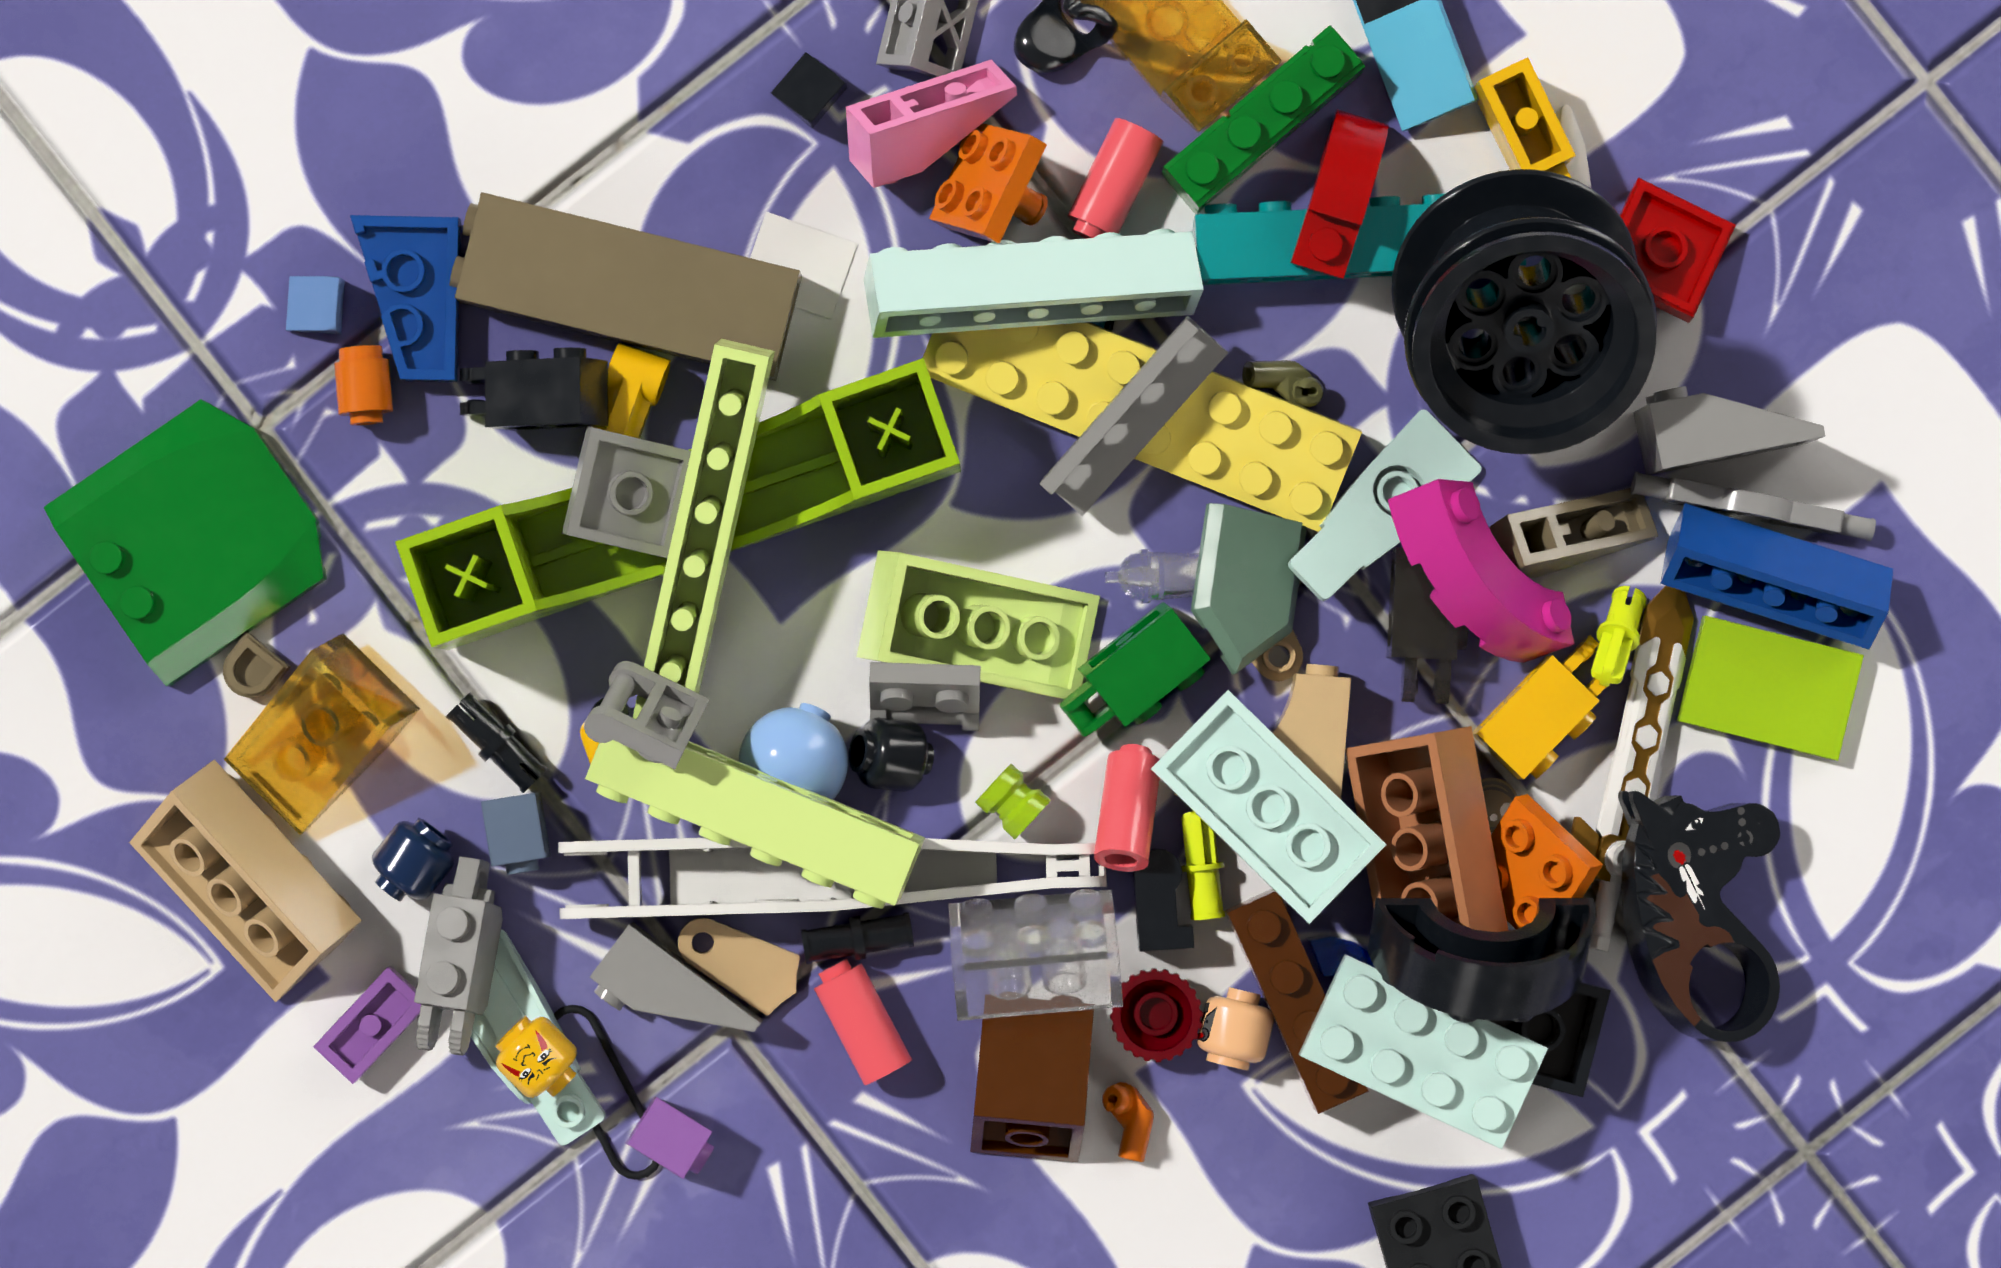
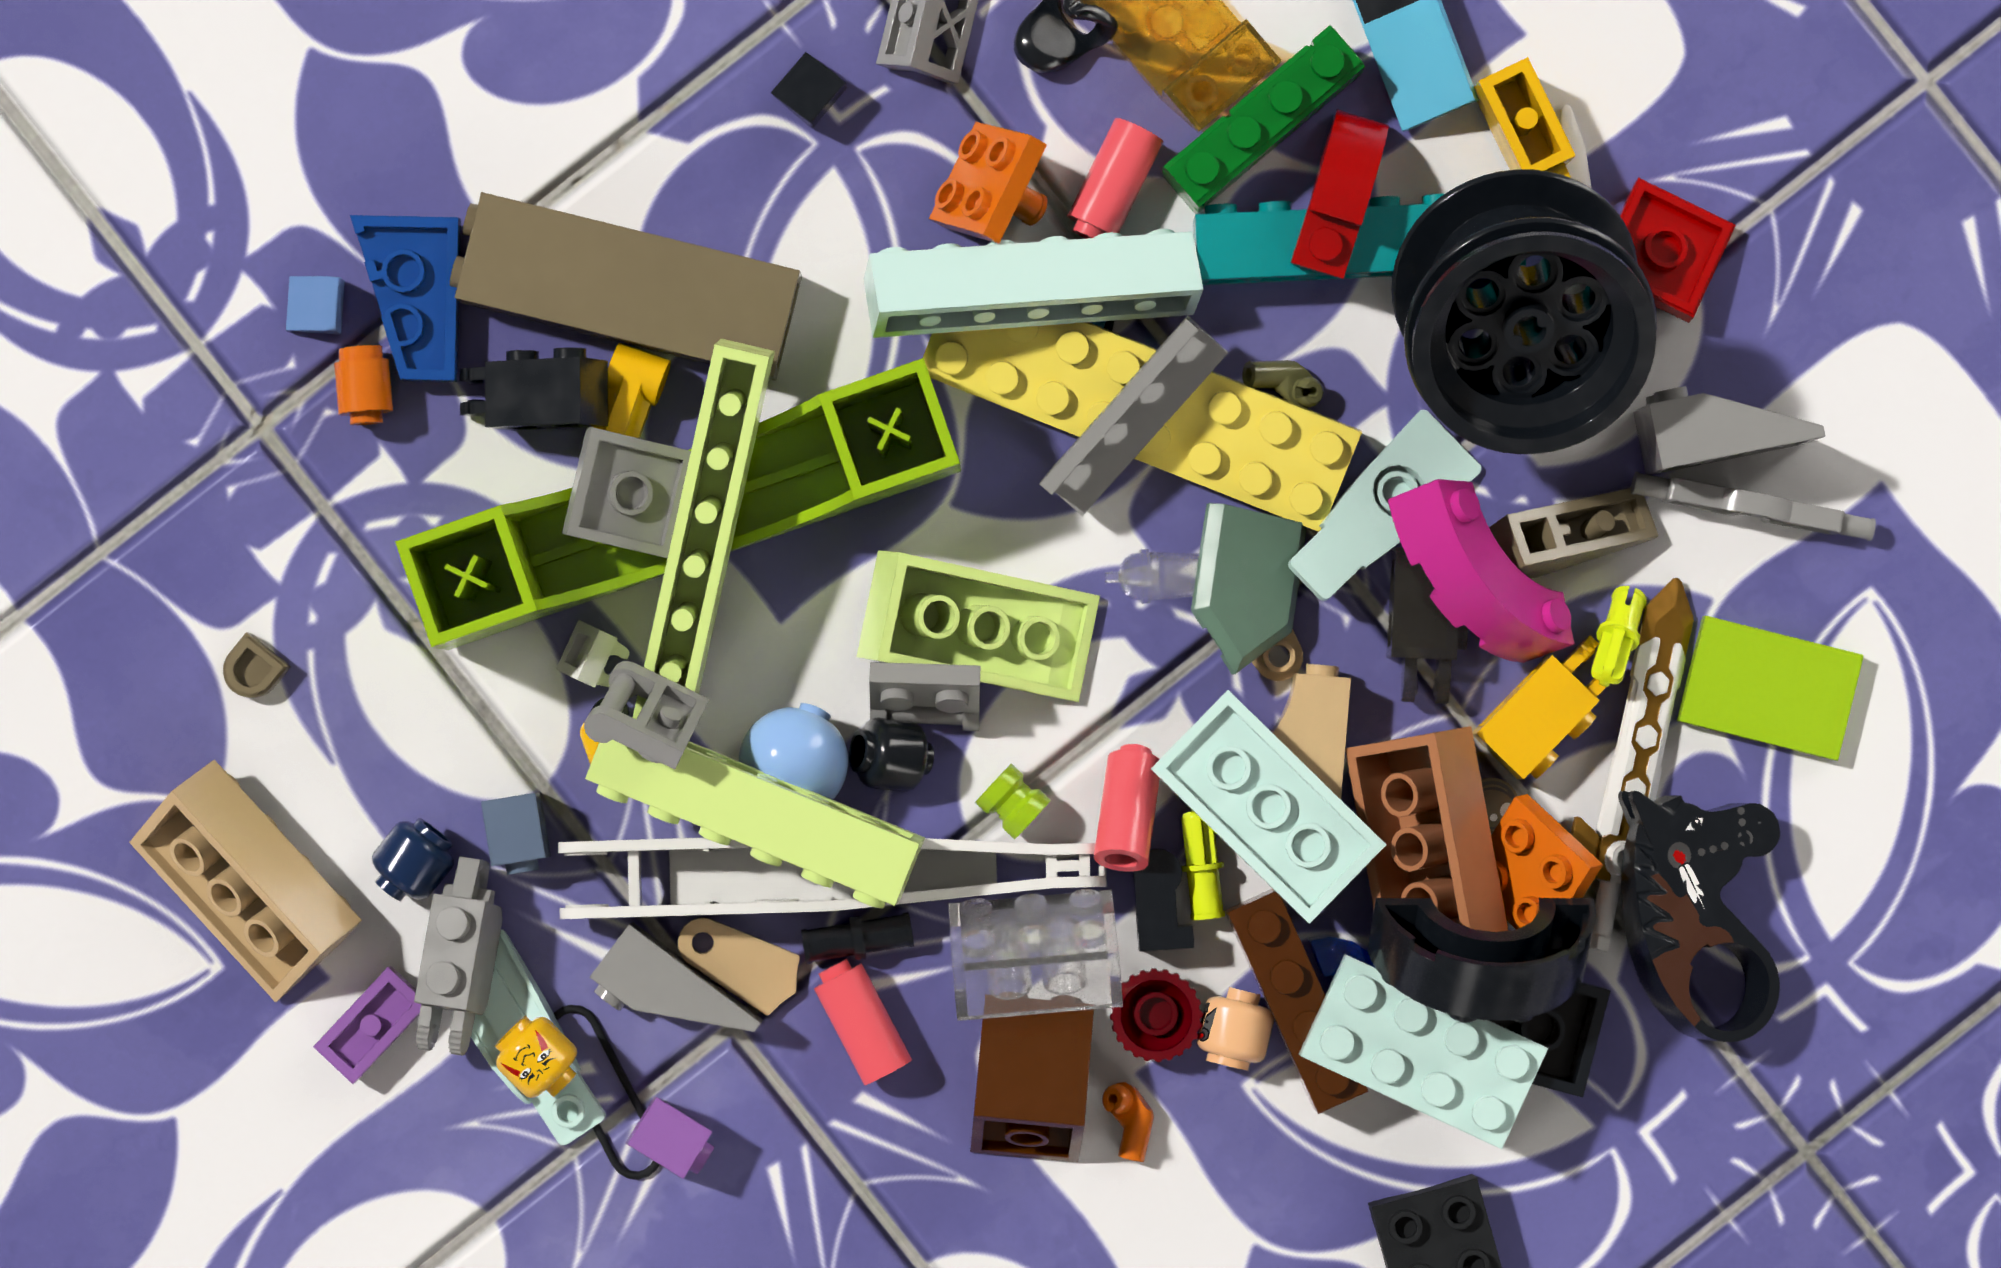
(192, 538): green wedge -> none
(321, 732): clear yellow slope -> none
(496, 742): black pin -> none
(588, 654): none -> white tile
(817, 254): white sticker -> none
(920, 123): bright pink slope -> none
(1137, 671): green brick -> none
(1777, 576): blue brick -> none

